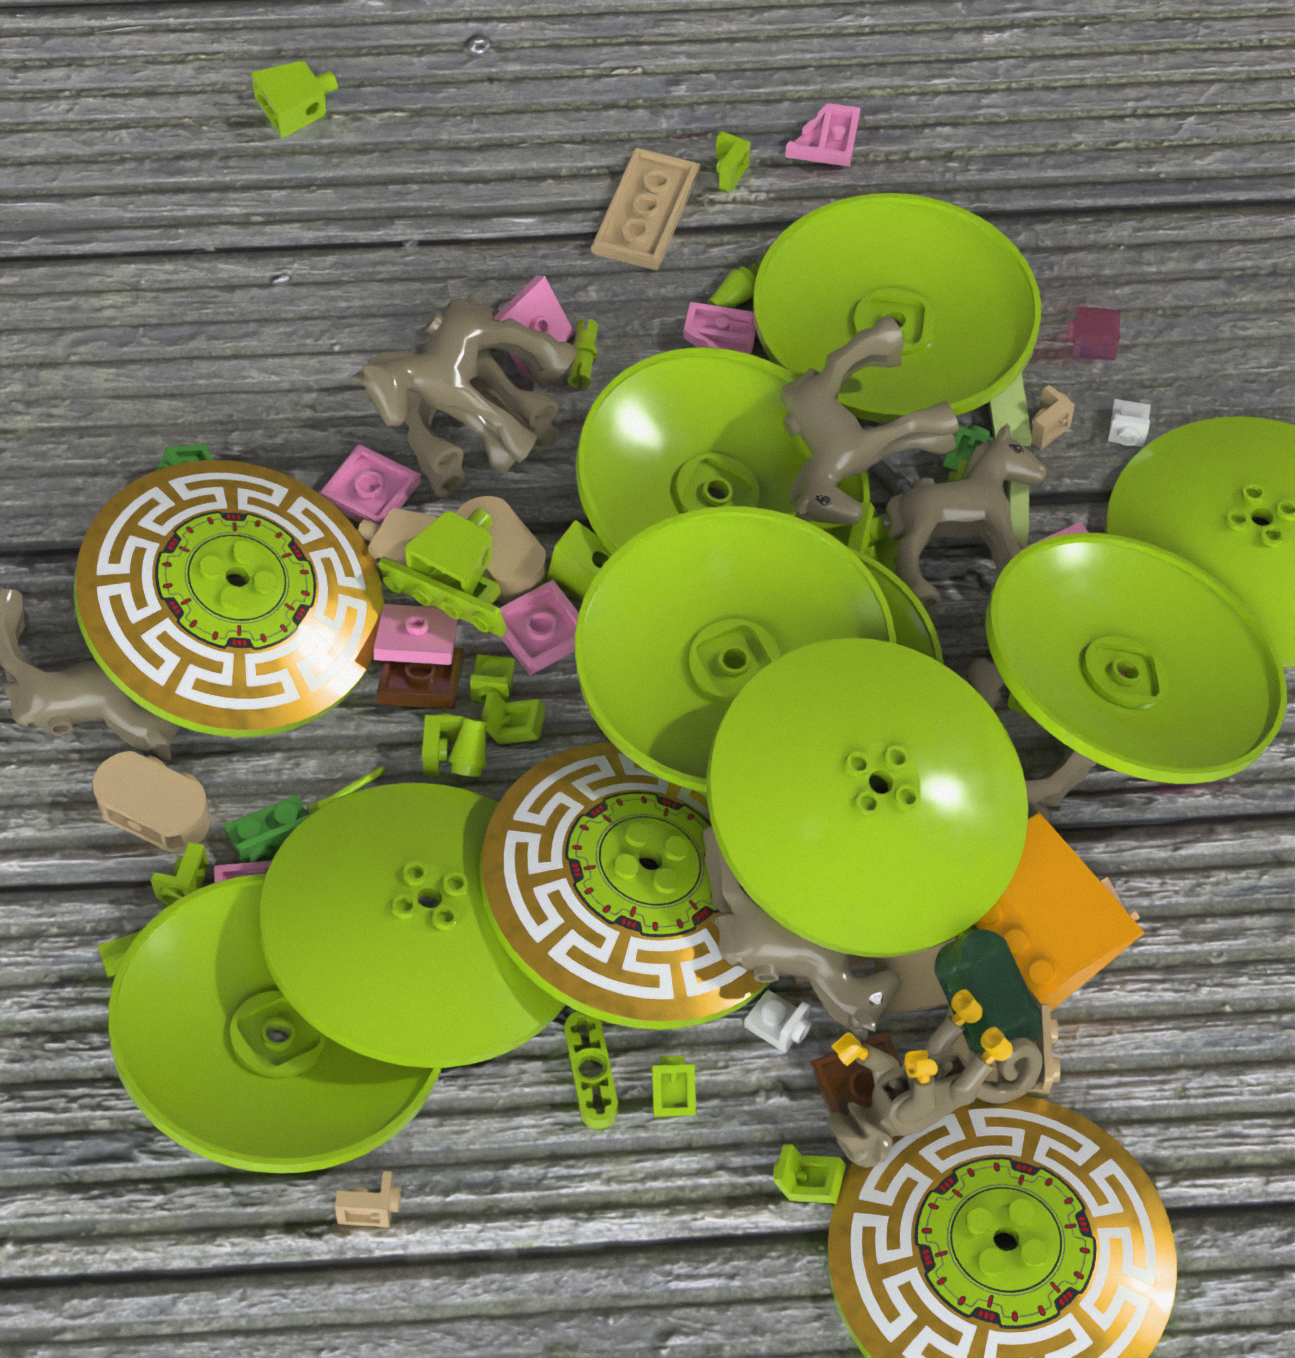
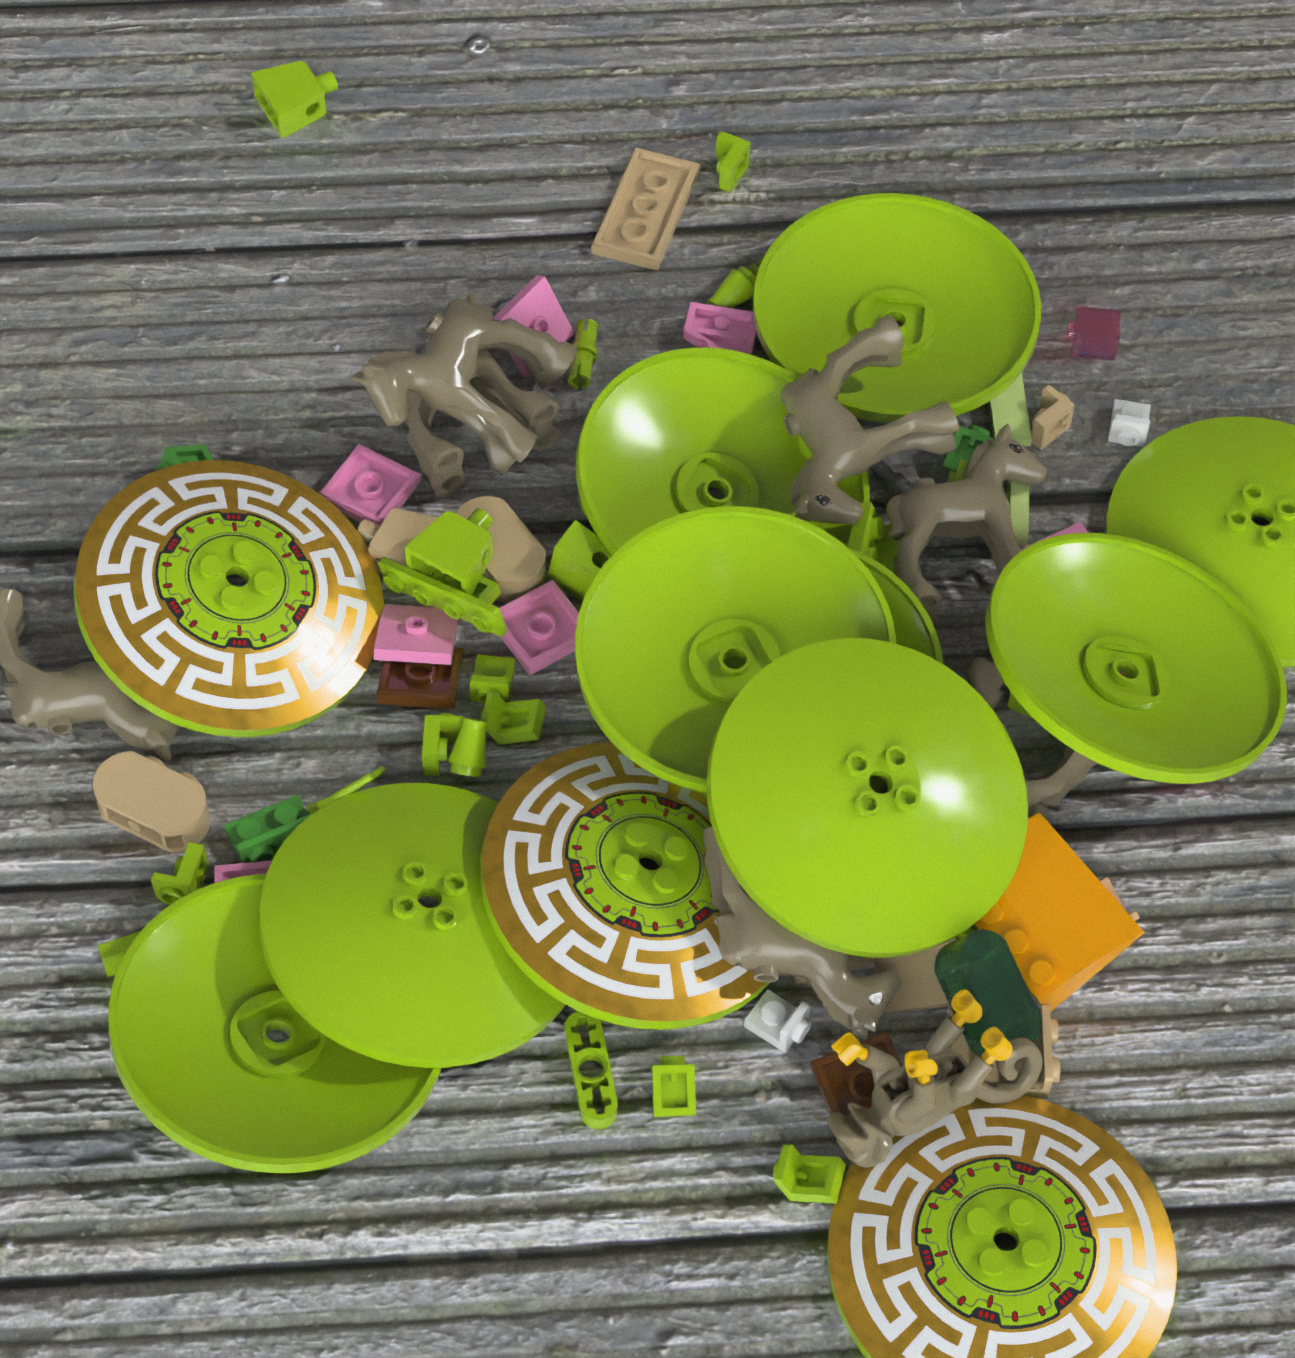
(365, 1208): tan bracket -> none
(828, 136): bright pink wing -> none

